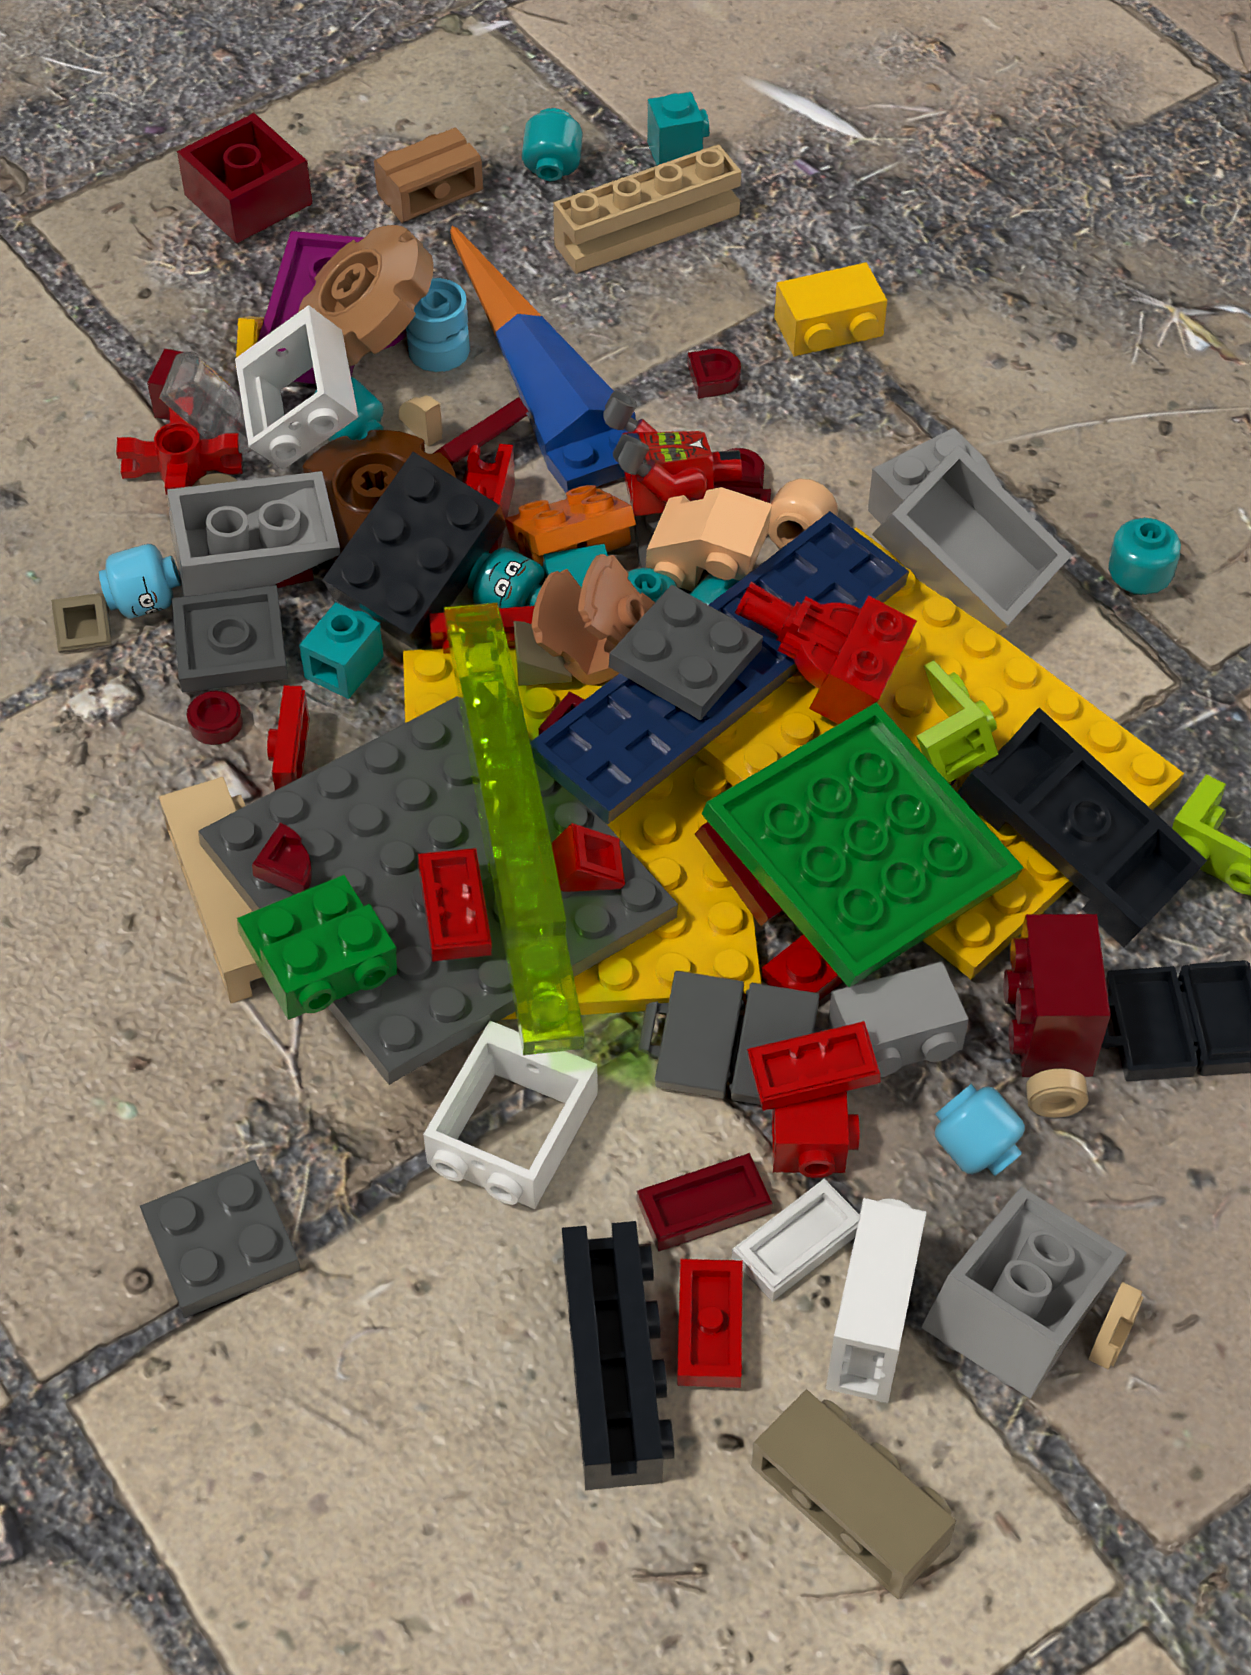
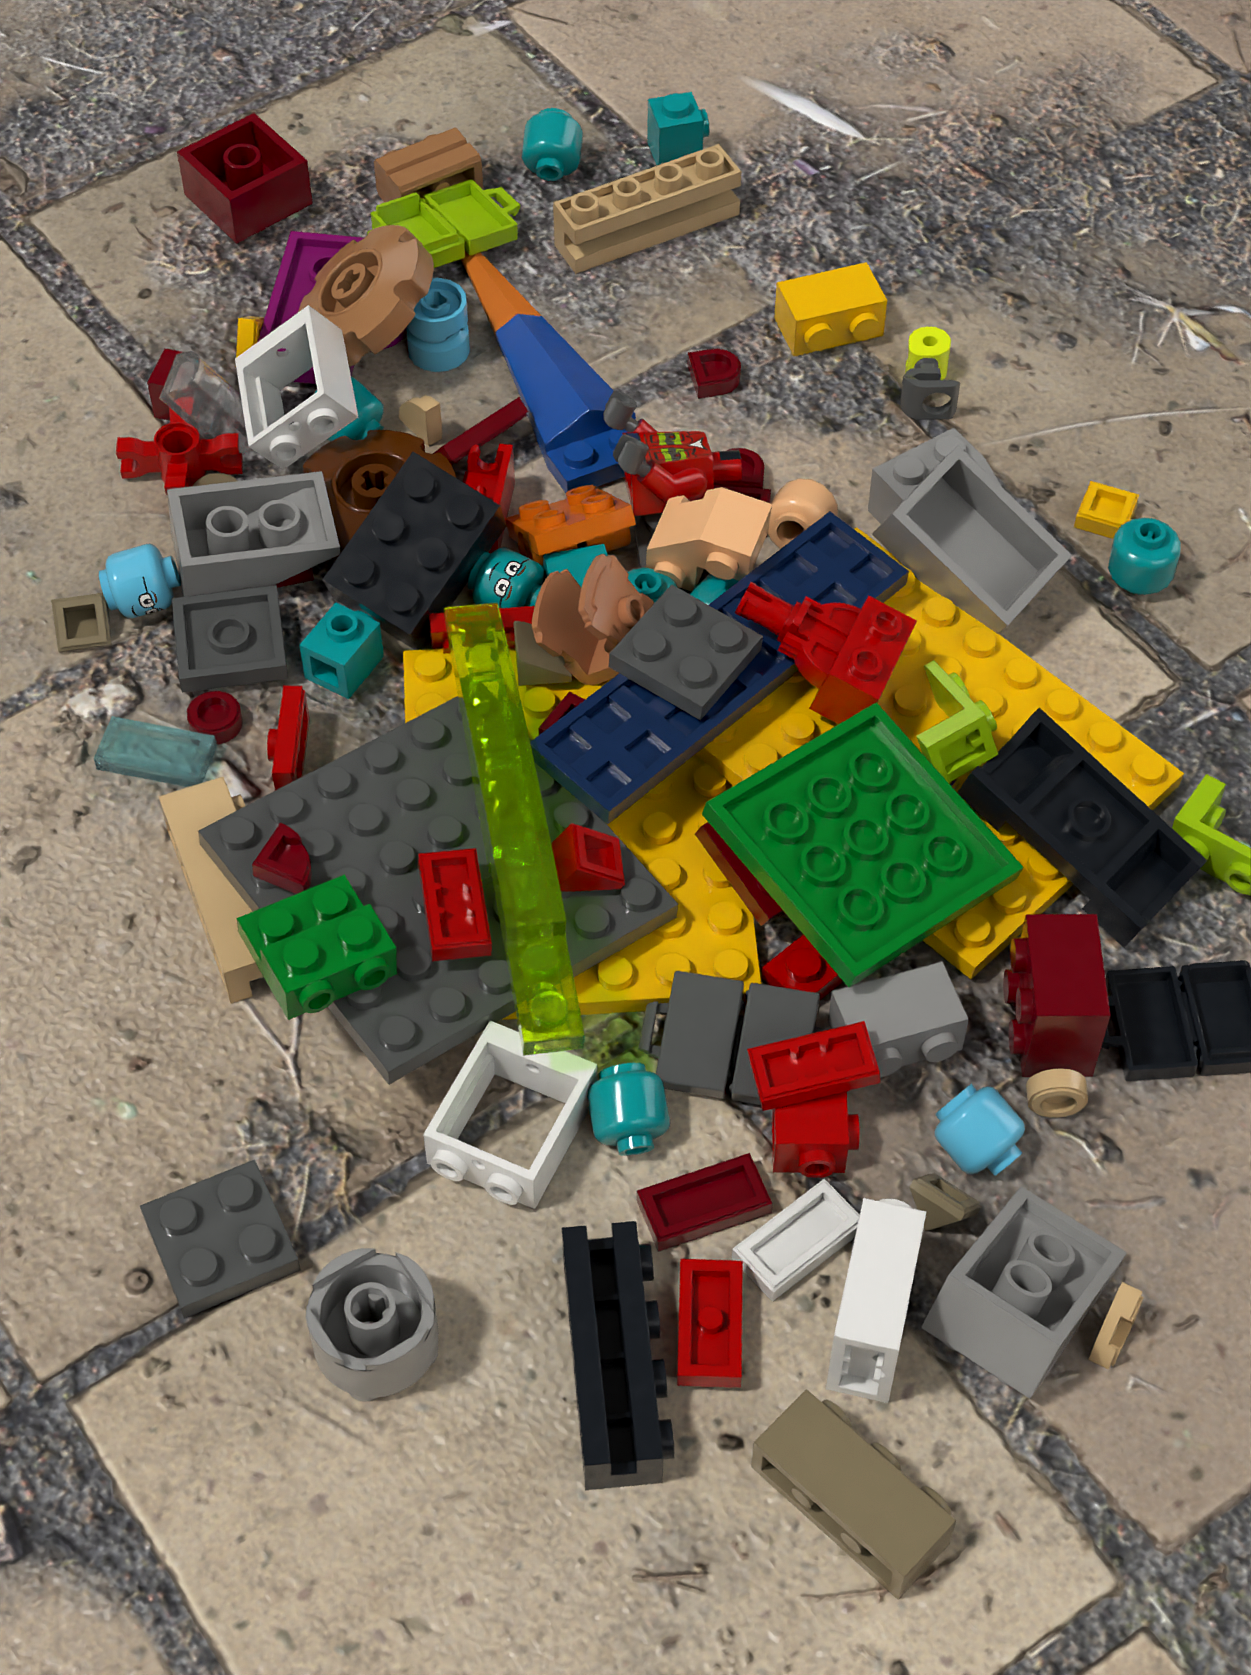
(155, 752): none -> clear light blue tile
(379, 1355): none -> light grey brick
(453, 220): none -> lime piece
(628, 1108): none -> teal head
(926, 373): none -> dark grey leg
(941, 1201): none -> dark tan slope
(1105, 509): none -> yellow tile

